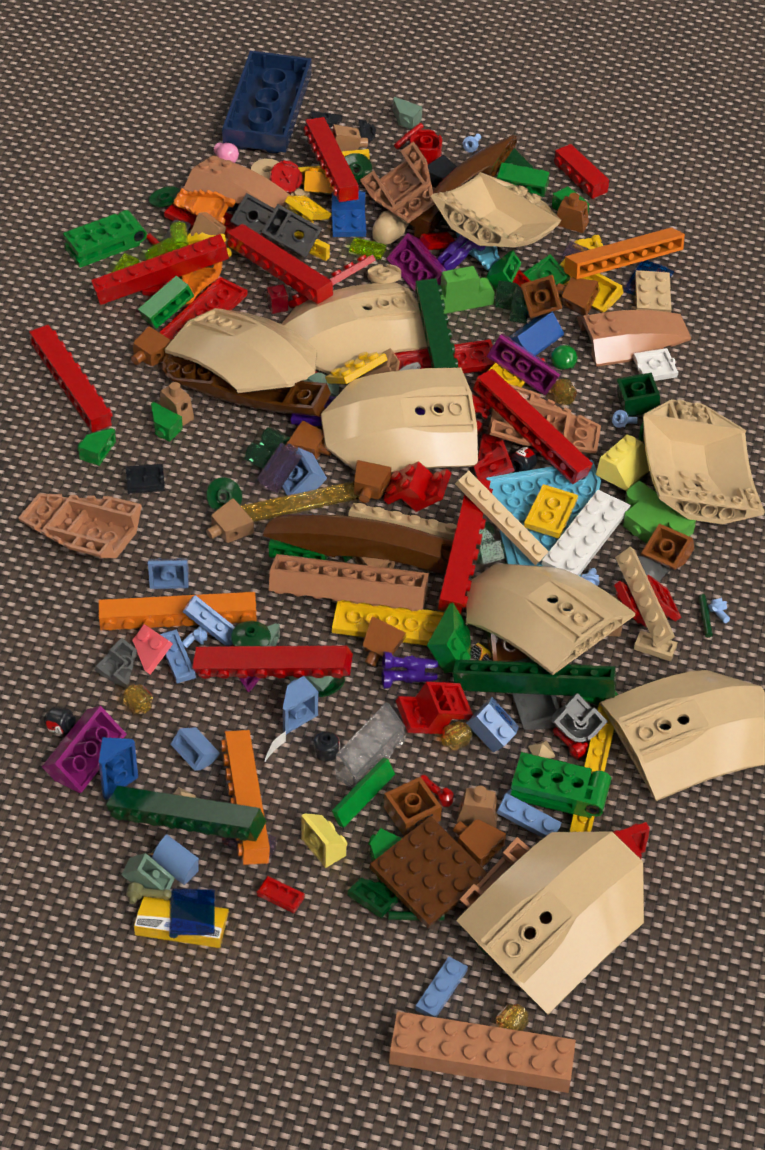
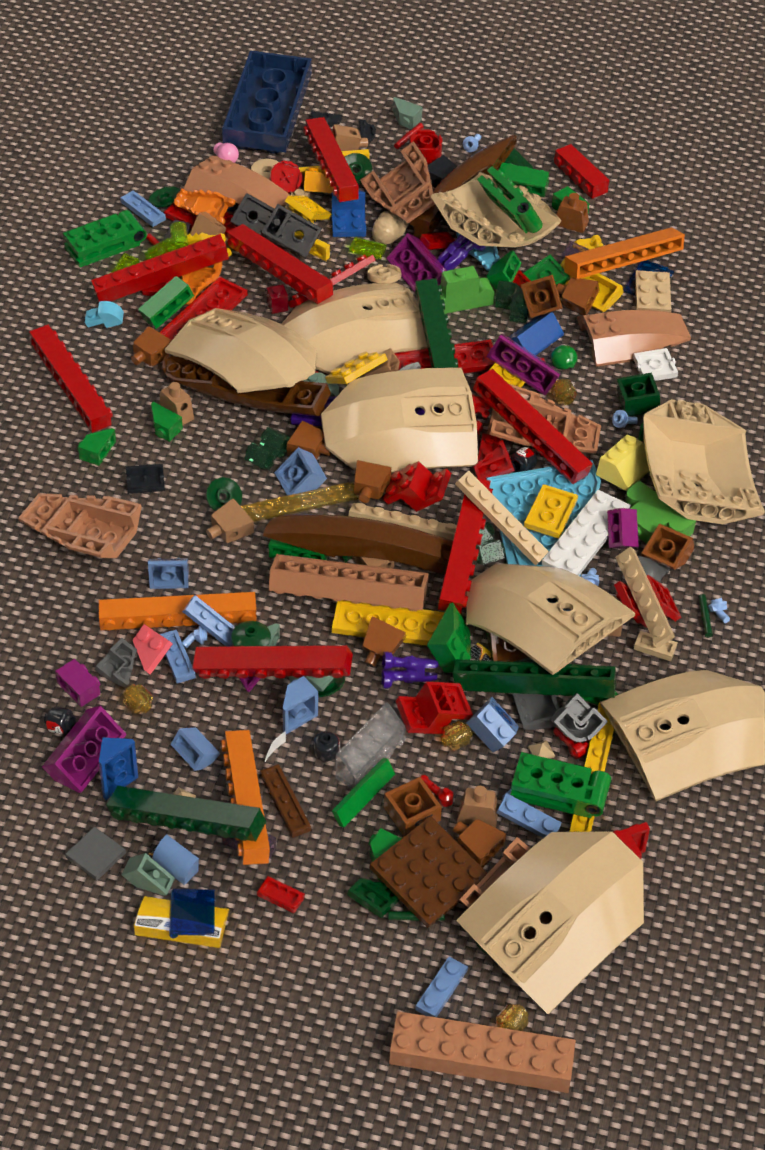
(78, 682): none -> magenta brick
(95, 853): none -> dark grey tile
(106, 313): none -> medium azure brick
(136, 891): olive piece -> none
(143, 208): none -> medium blue plate
(279, 467): clear purple brick -> none
(285, 800): none -> reddish brown tile
(322, 839): light yellow slope -> none
(519, 208): none -> green hinge
(622, 528): none -> magenta brick

